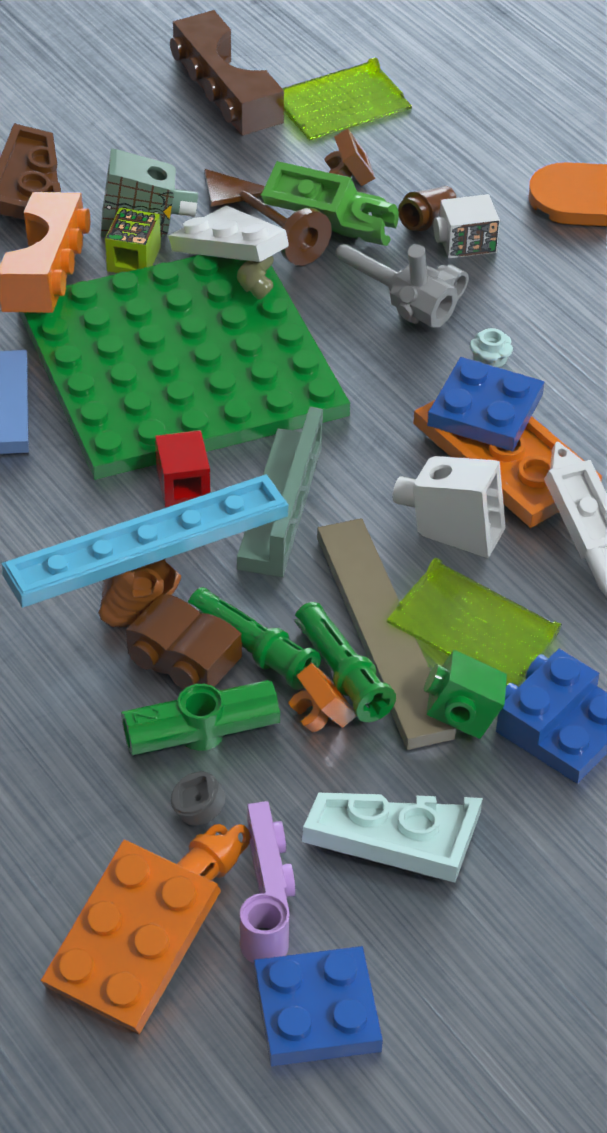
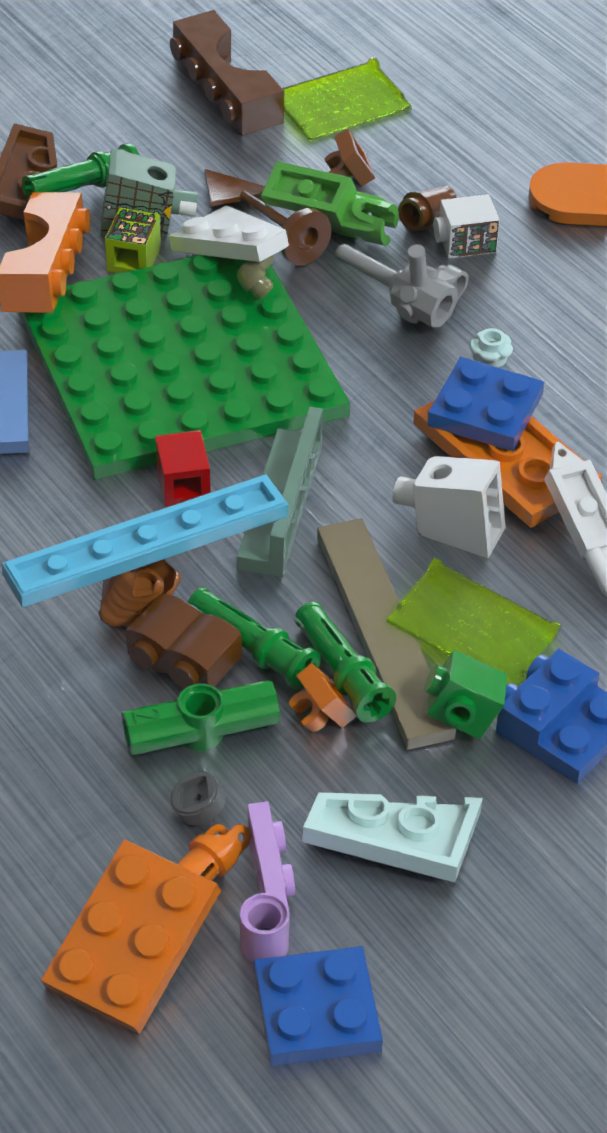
(73, 176): none -> green pin

